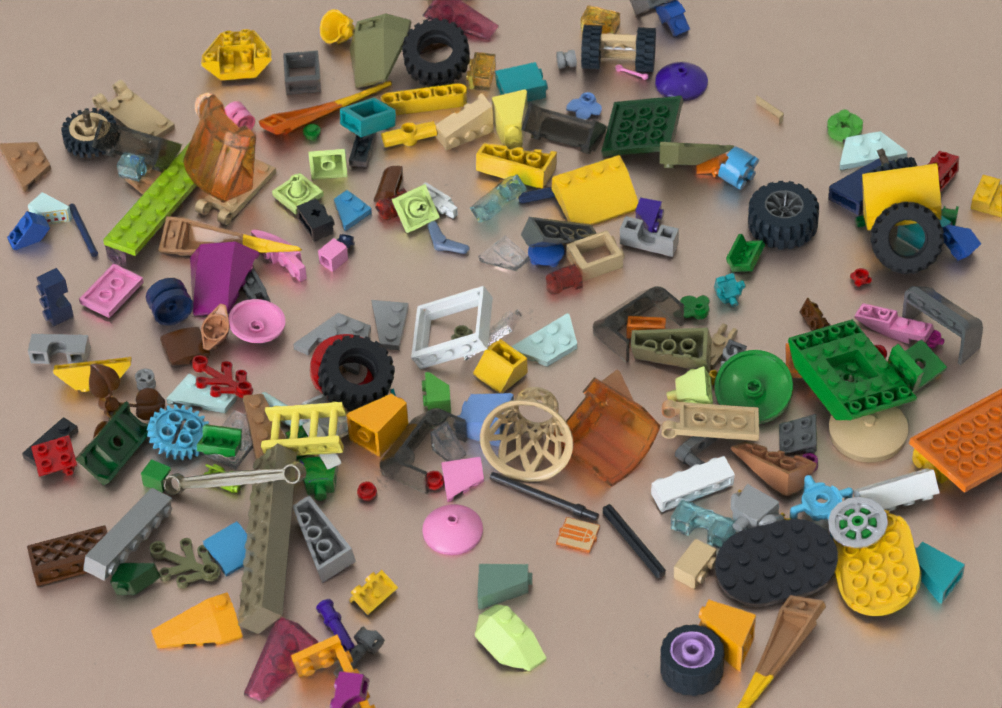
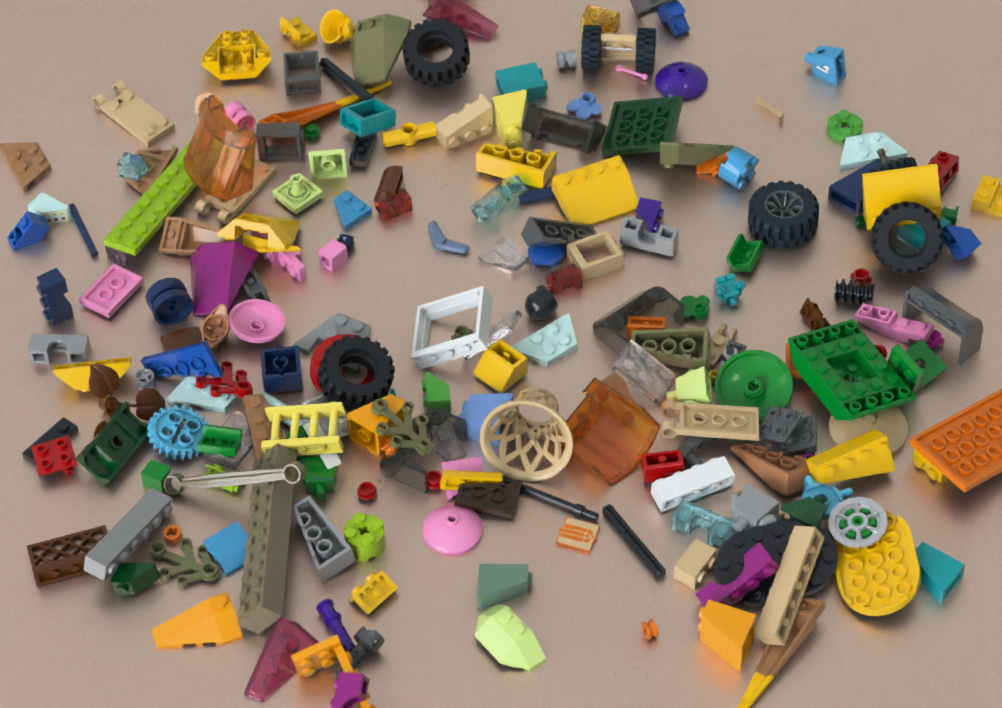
(80, 131): wheel -> none
(120, 139): clear smoke windscreen -> none
(175, 529): none -> orange bush
(184, 361): none -> blue wing
(280, 152): none -> dark grey window
(280, 230): none -> yellow wedge
(281, 369): none -> dark blue brick
(297, 31): none -> yellow bracket
(315, 219): black brick -> none
(346, 80): none -> black axle
(365, 536): none -> lime brick
(387, 447): none -> orange bush
(390, 322): light grey wing -> none
(403, 428): none -> olive plant
(415, 208): yellowish green plate -> none
(426, 99): yellow beam -> none
(442, 202): white hinge -> none
(452, 479): none -> yellow plate
(481, 71): clear yellow brick -> none
(493, 498): none -> dark brown wing
(540, 304): none -> black helmet
(643, 371): none -> clear plate
(649, 629): none -> orange bush
(661, 464): none -> red brick
(692, 659): black wheel -> none
(757, 567): none -> magenta arch
(779, 425): none -> dark grey hinge
(789, 585): none -> tan brick
(807, 510): none -> dark green slope
(828, 63): none -> dark azure torso
(854, 292): none -> black piece
(856, 458): none -> yellow wedge
(901, 489): white brick -> none

